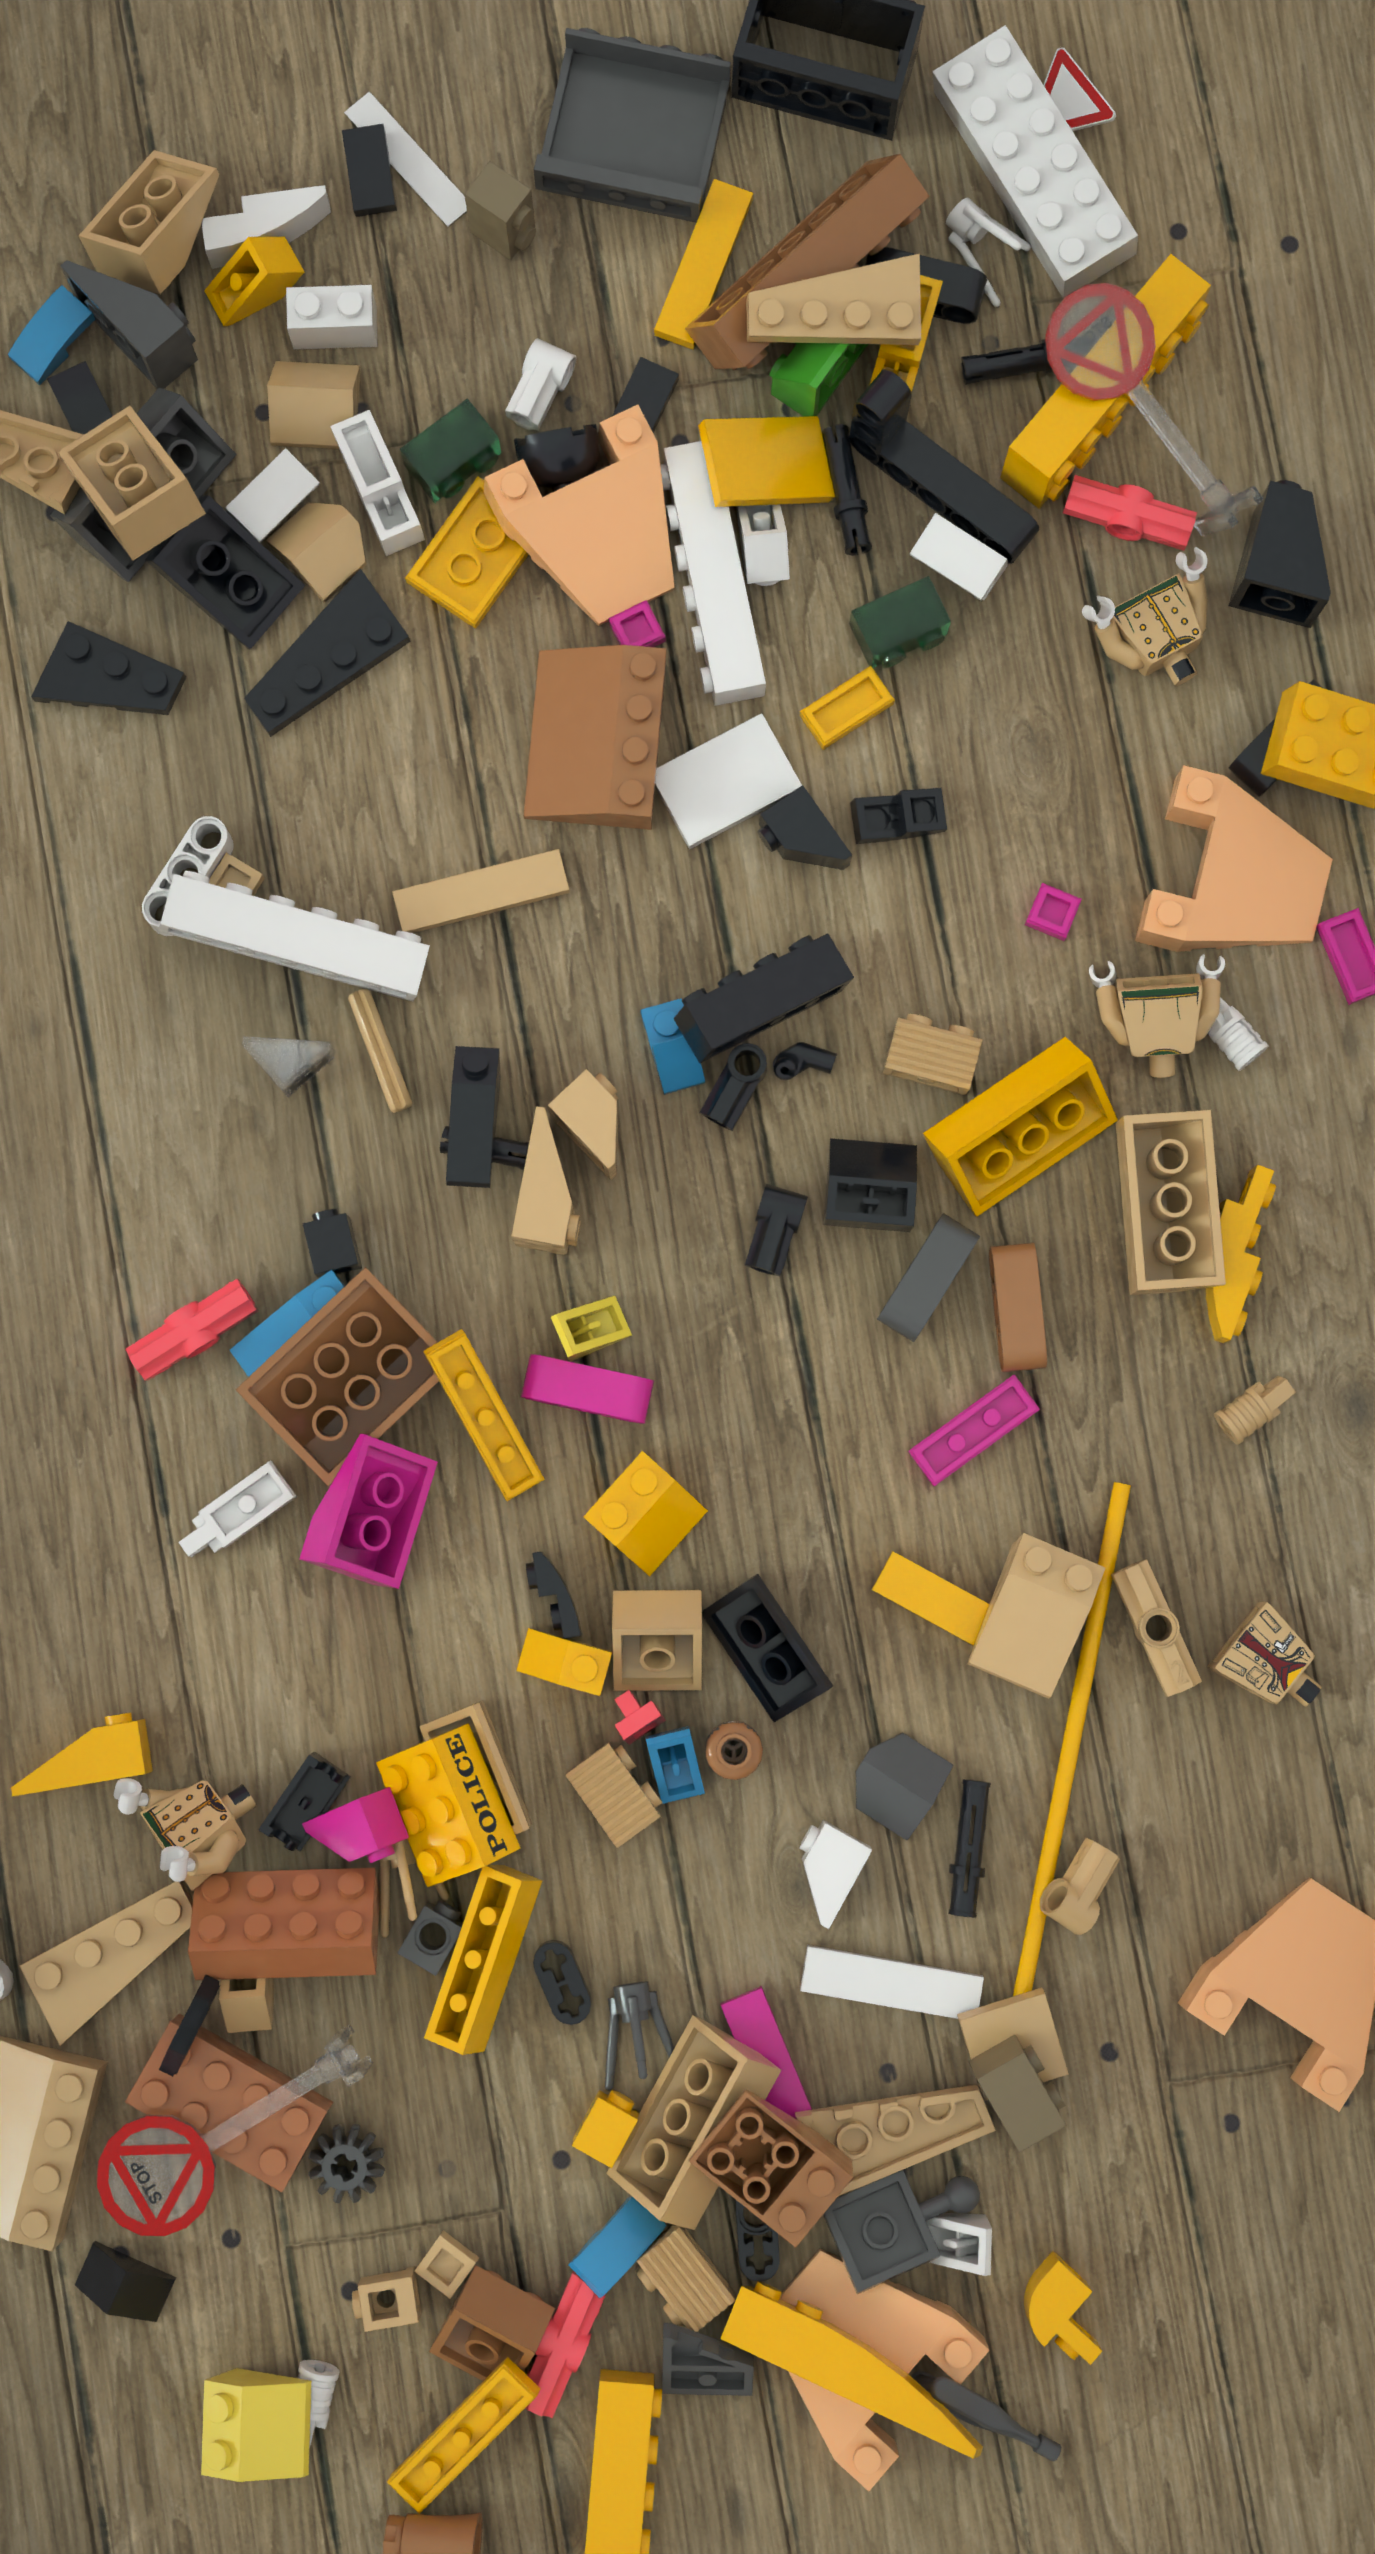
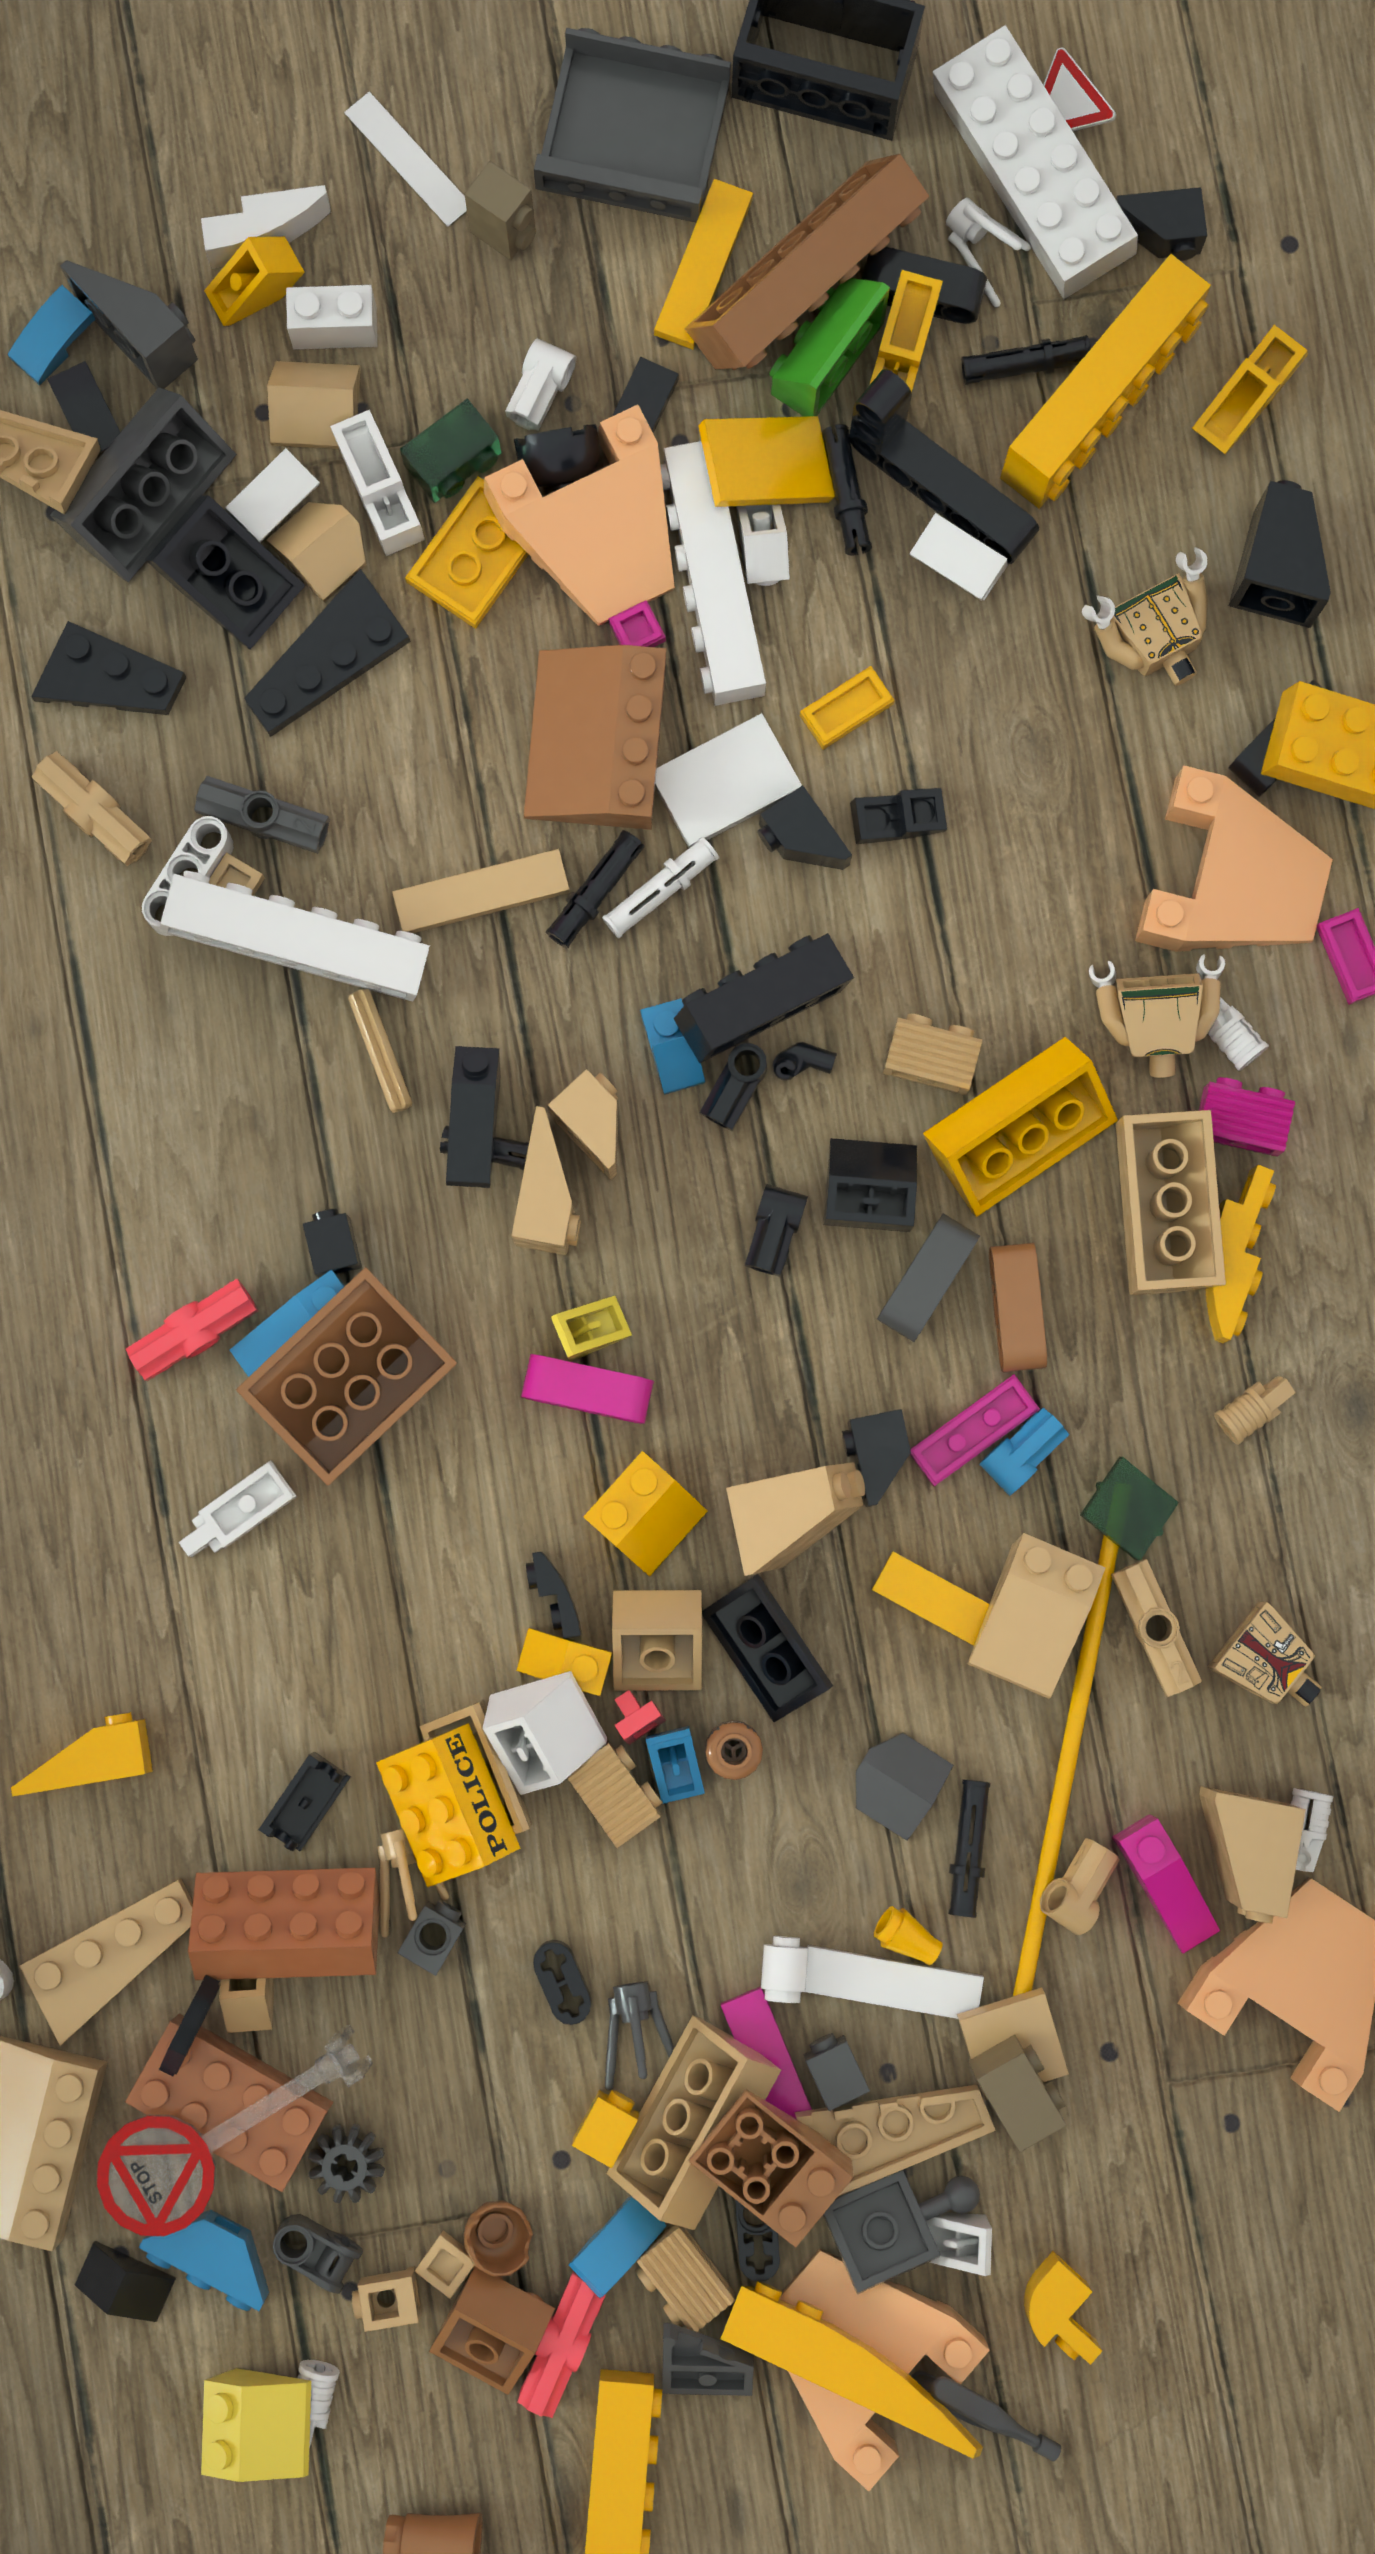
(91, 808): none -> tan piece
(132, 482): tan slope -> none
(151, 222): tan slope -> none
(190, 1825): tan torso -> none
(215, 2255): none -> dark azure slope
(236, 807): none -> dark grey piece
(289, 1061): clear slope -> none
(318, 2254): none -> dark grey piece
(361, 1827): dark pink slope -> none
(369, 170): black tile -> none
(370, 1513): dark pink slope -> none
(463, 2435): yellow tile -> none
(483, 1415): yellow tile -> none
(483, 1959): yellow brick -> none
(498, 2238): none -> medium nougat hair
(542, 1731): none -> white slope
(589, 896): none -> black pin
(700, 855): none -> white pin
(784, 1970): none -> white brick
(791, 1512): none -> tan slope
(831, 1866): white slope -> none
(835, 2071): none -> dark grey brick
(846, 307): tan wing -> none
(879, 1450): none -> black slope
(900, 623): clear green brick -> none
(905, 1935): none -> yellow cone
(1017, 1457): none -> dark azure piece
(1053, 912): dark pink tile -> none
(1102, 348): clear piece -> none
(1129, 512): coral piece -> none
(1129, 1508): none -> clear green piece
(1166, 1882): none -> dark pink slope
(1168, 221): none -> black slope
(1248, 1118): none -> dark pink brick
(1250, 389): none -> yellow slope
(1254, 1850): none -> tan slope
(1312, 1838): none -> white hinge

